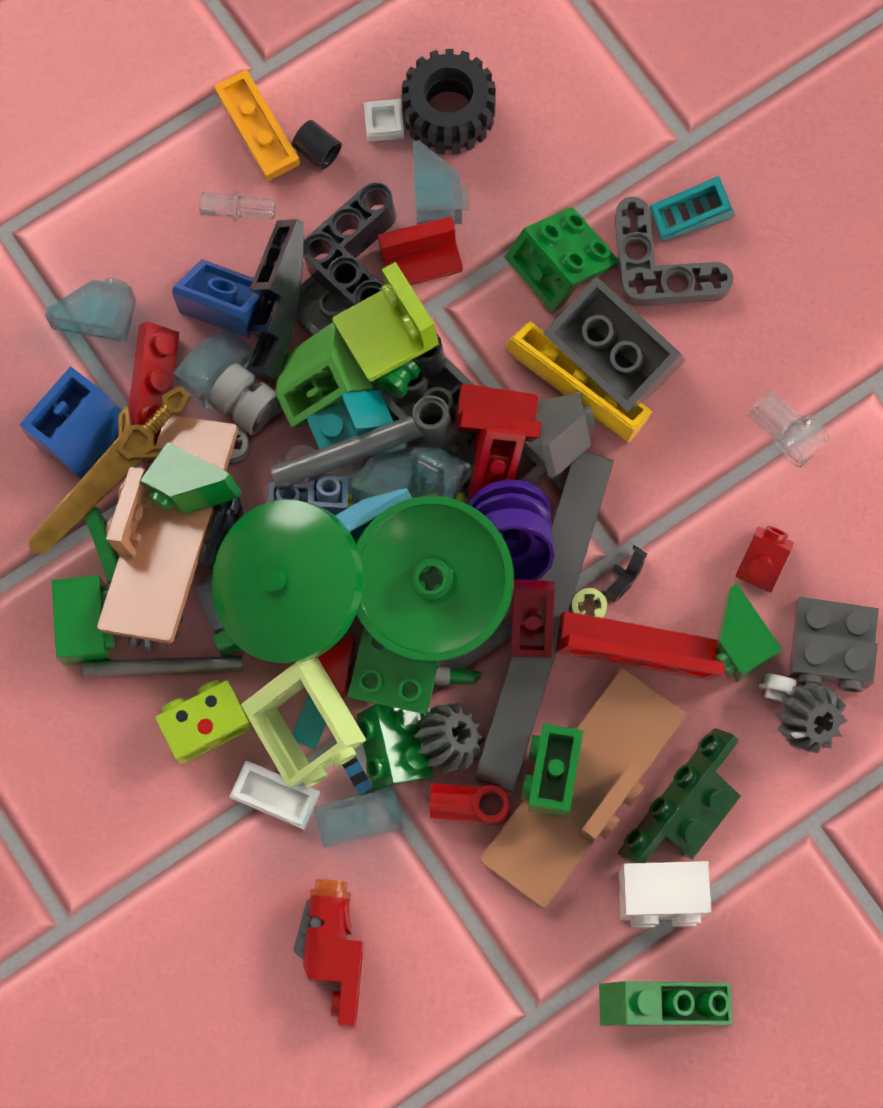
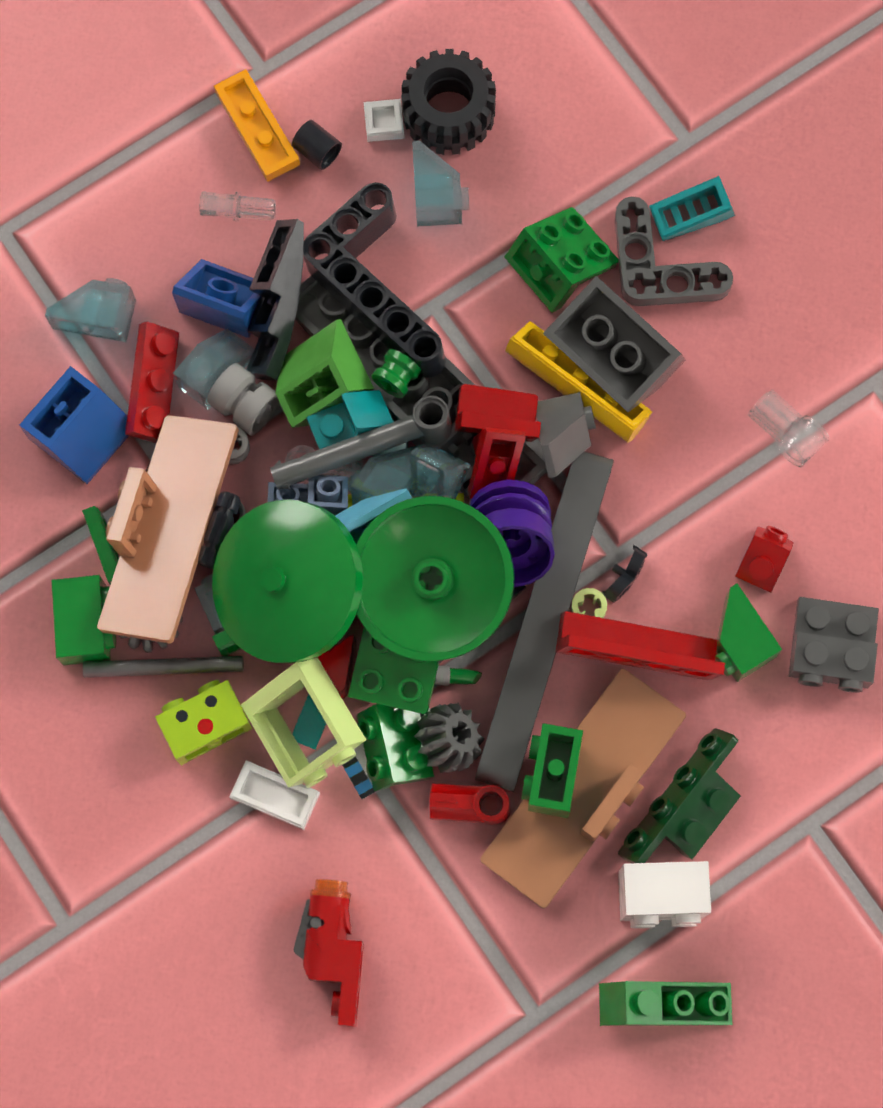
(128, 450): pearl gold sword -> none
(187, 482): slope -> none
(358, 817): clear light blue slope -> none
(387, 327): lime bracket -> none
(422, 250): red panel -> none
(532, 618): dark red slope -> none
(777, 687): white plate -> none
(811, 717): dark grey gear -> none

